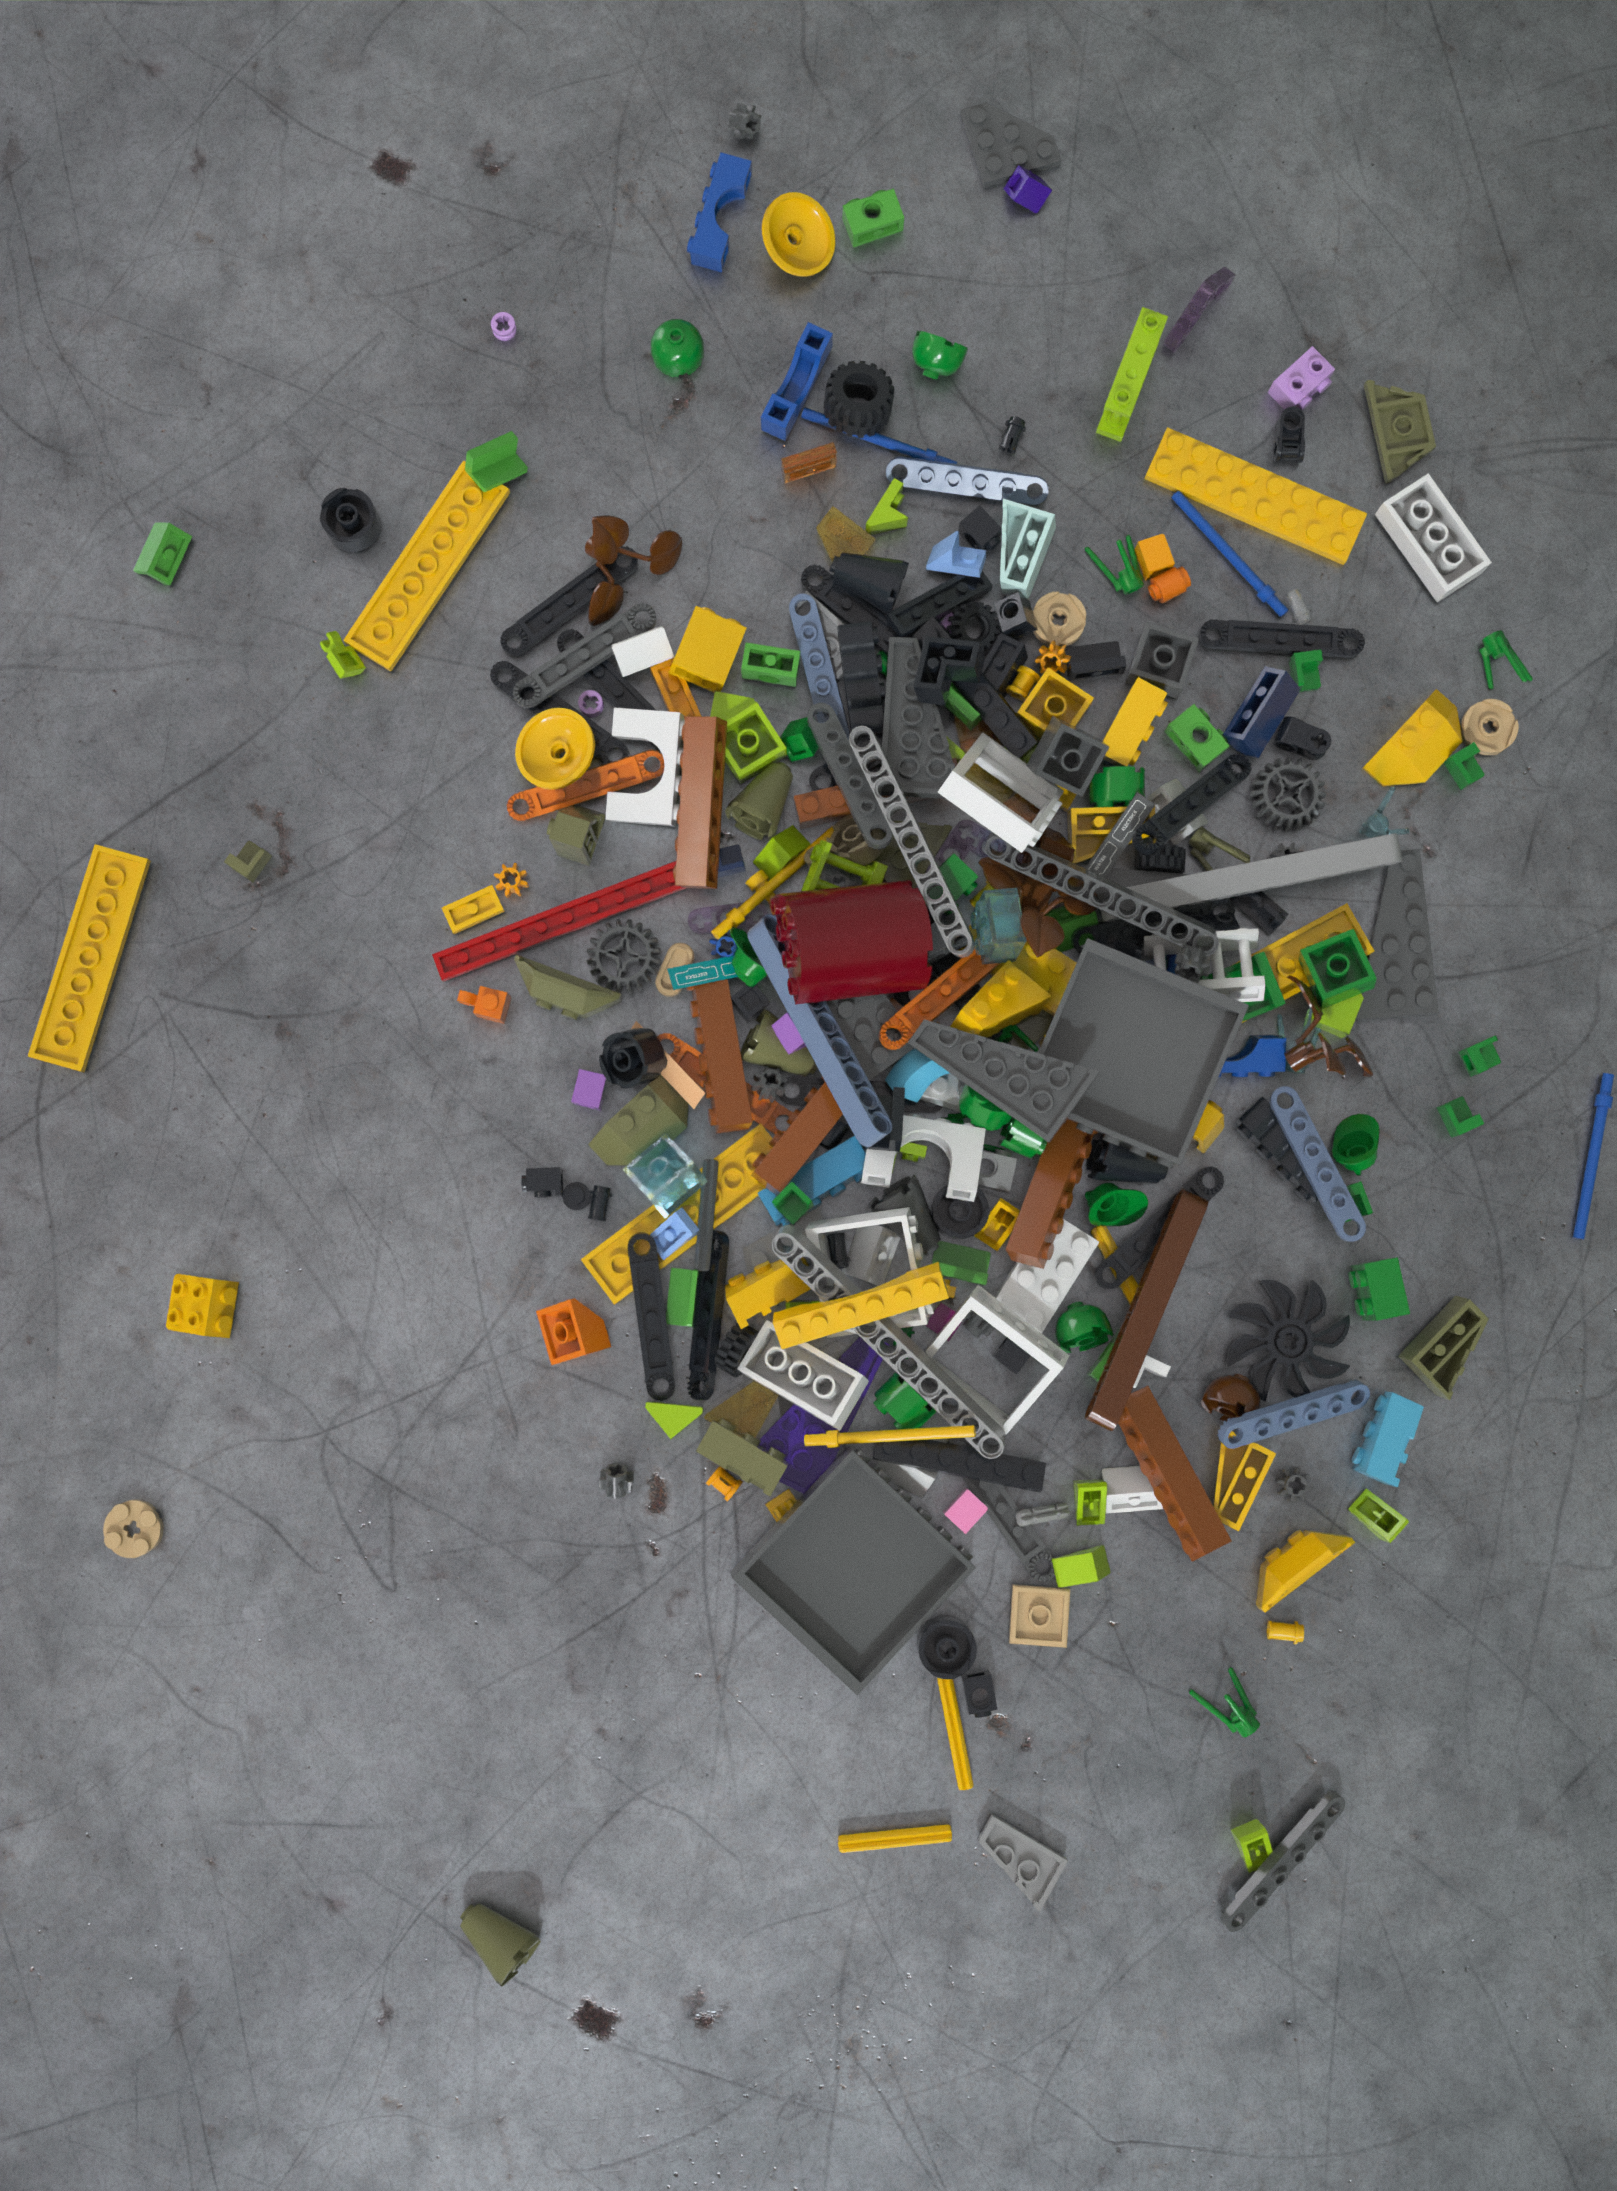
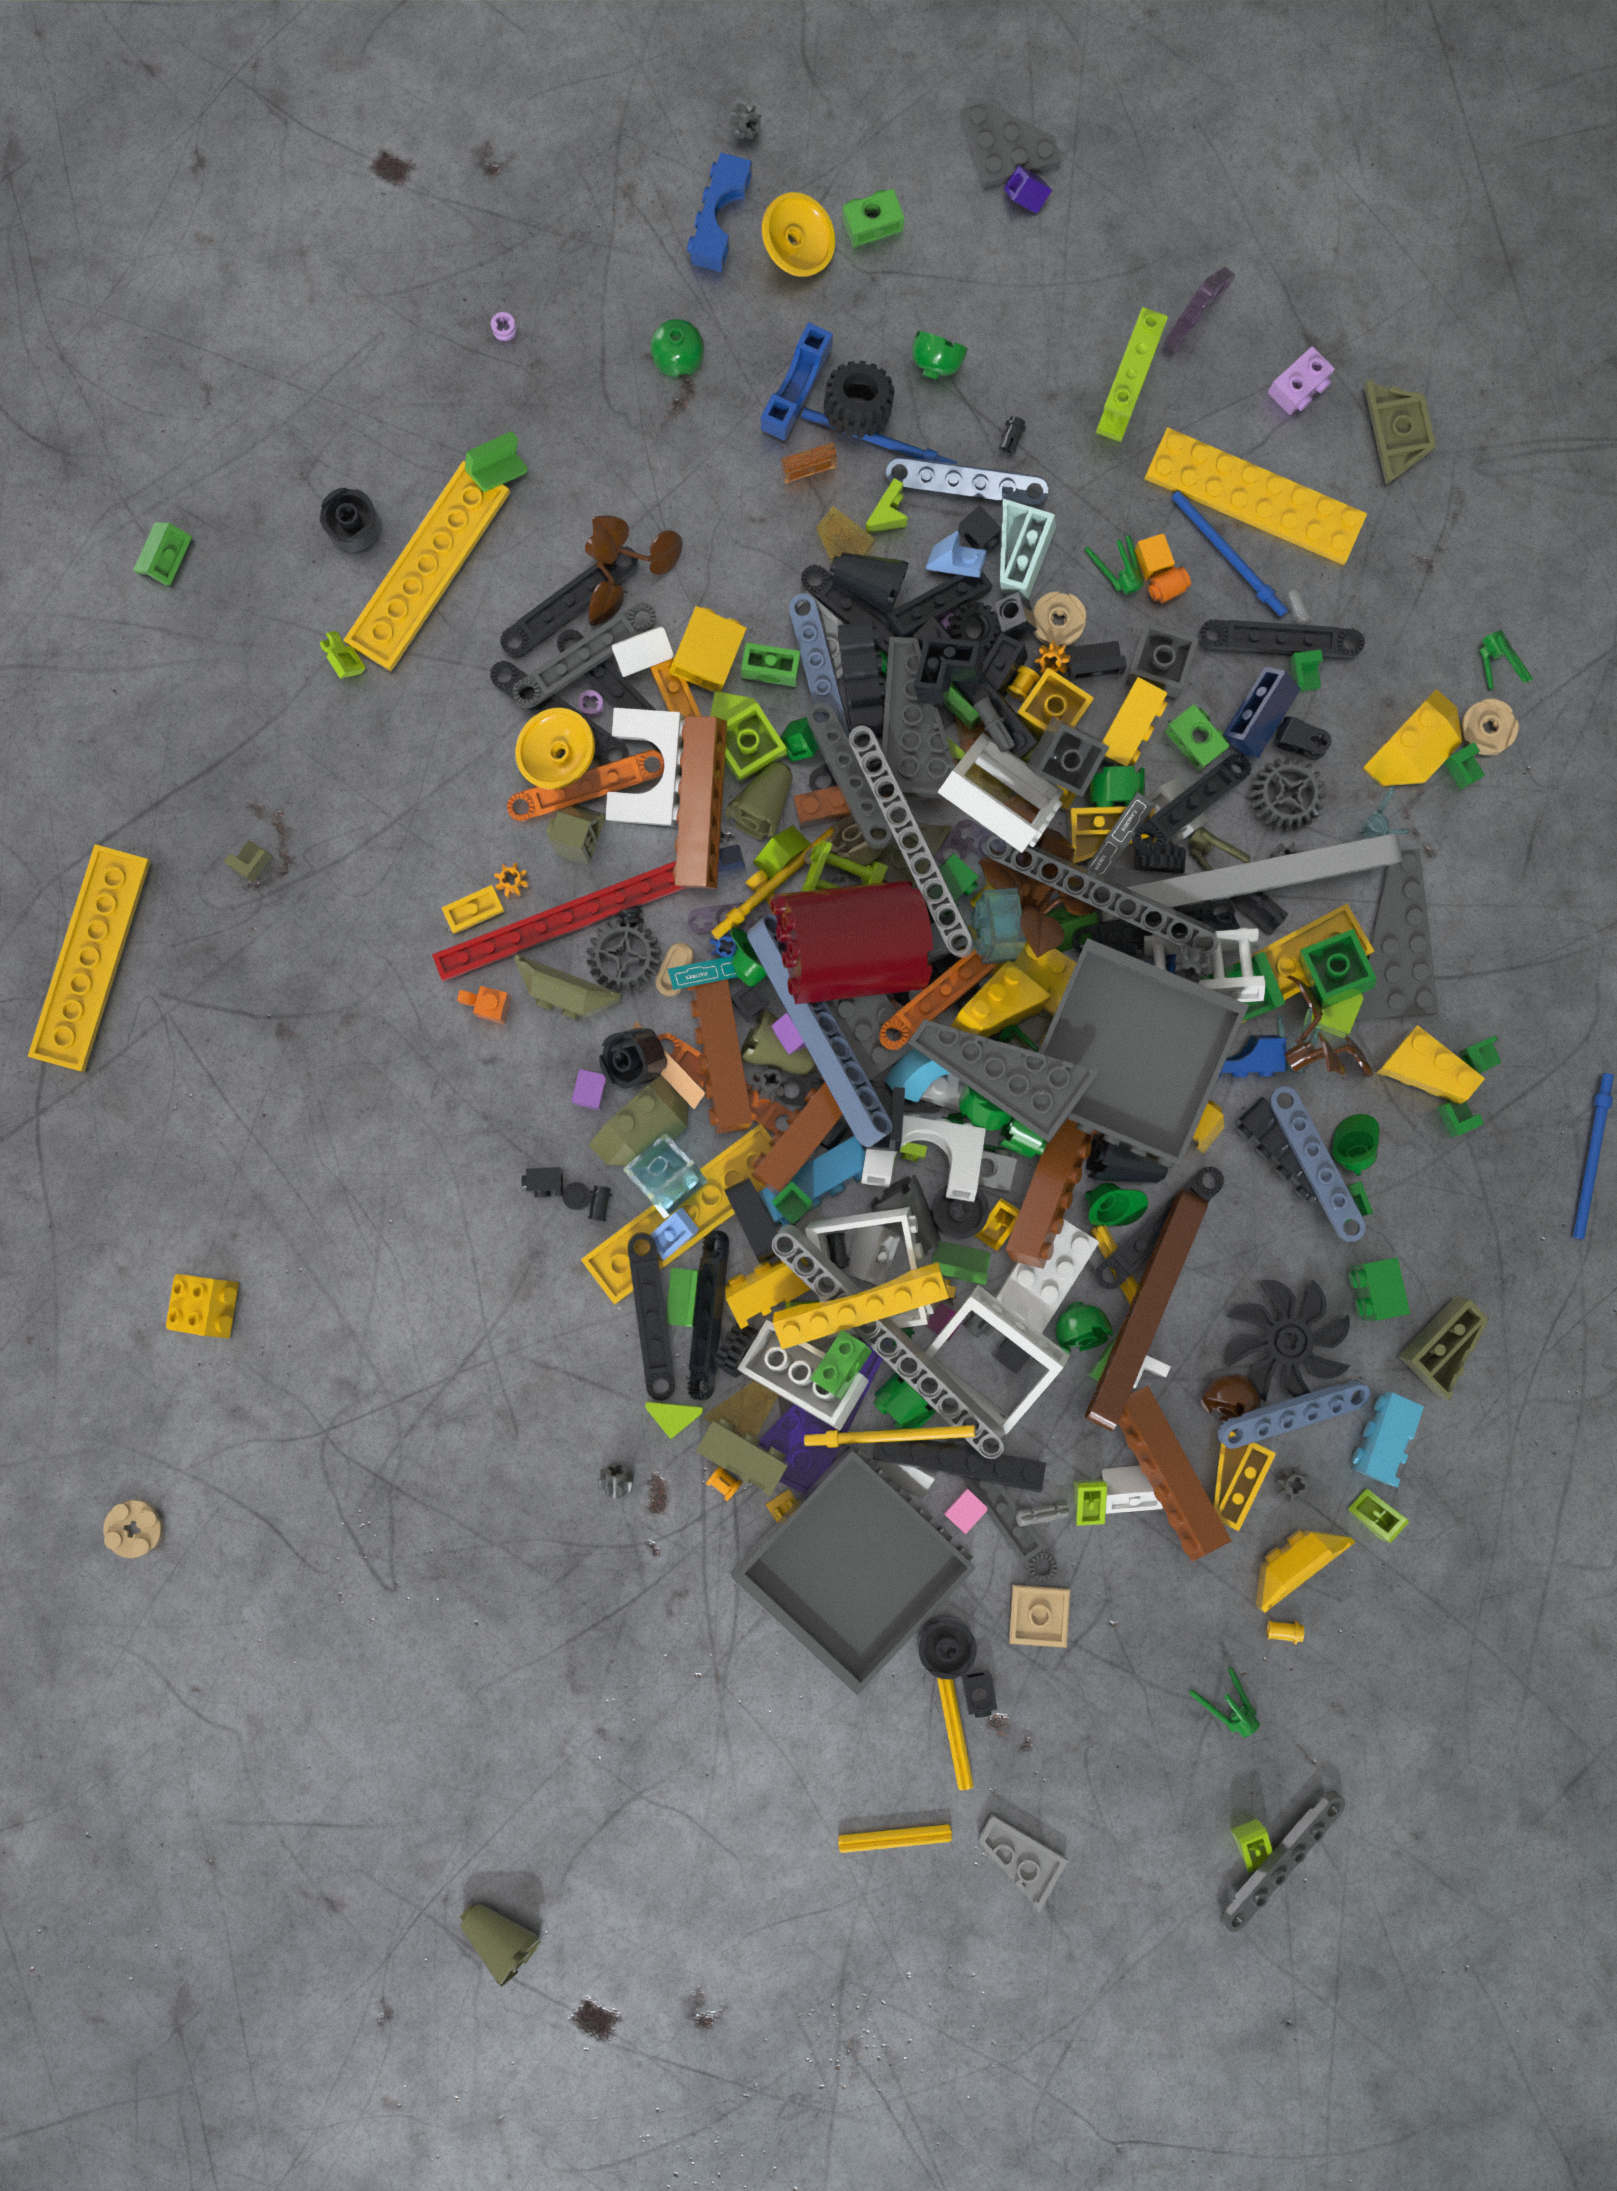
(571, 1331): orange slope -> none
(631, 914): none -> black bush
(706, 1216): dark grey axle -> none
(752, 1218): none -> black beam
(841, 1364): none -> bright green brick
(994, 725): none -> dark grey axle
(1081, 1567): lime slope -> none
(1290, 441): black piece -> none
(1431, 1067): none -> yellow wedge
(1432, 538): white brick -> none

